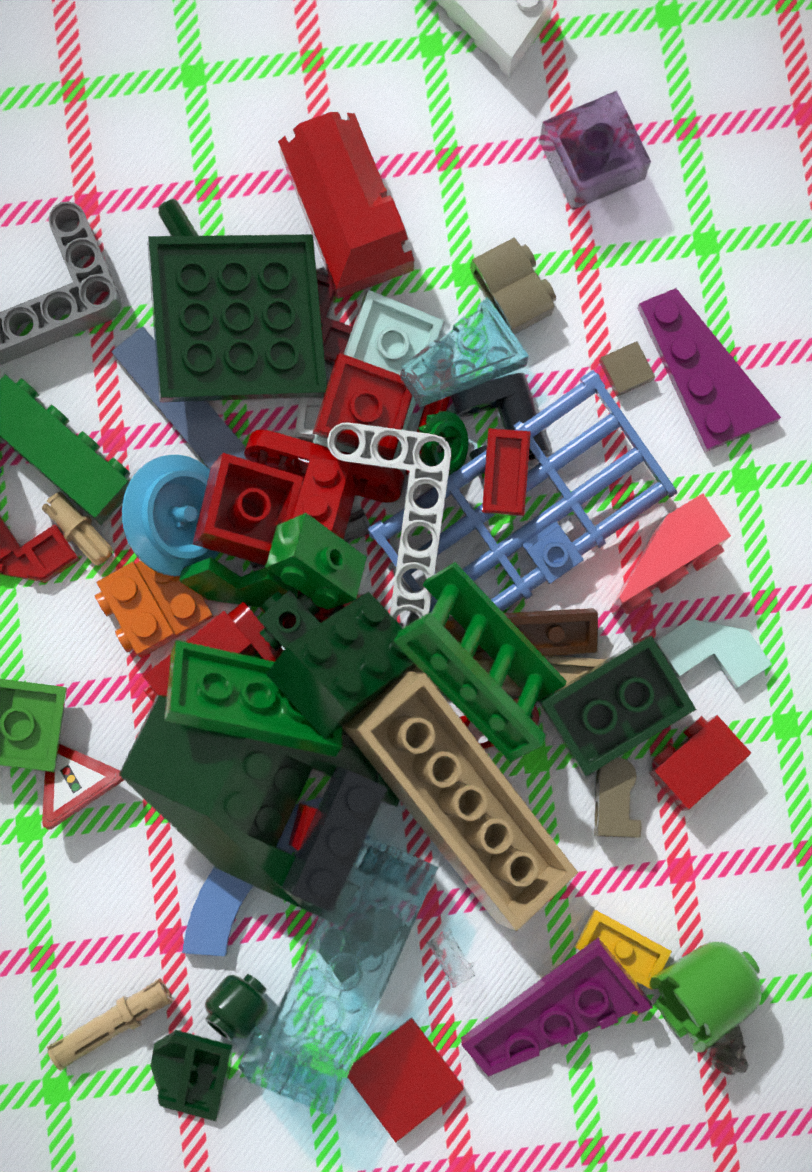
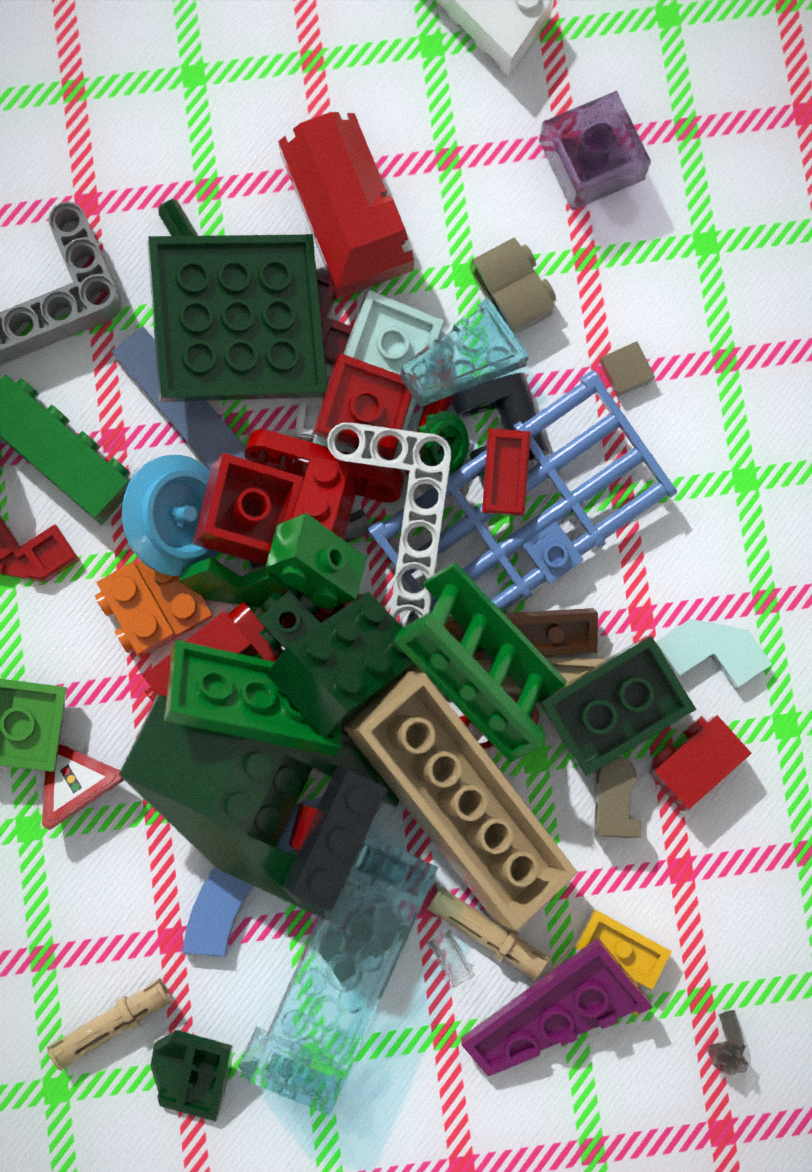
(77, 528): tan axle -> none
(236, 1006): dark green head -> none
(404, 1079): red tile -> none
(488, 933): none -> tan pin
(683, 539): coral slope -> none
(707, 379): magenta wing -> none
(708, 992): bright green cylinder -> none

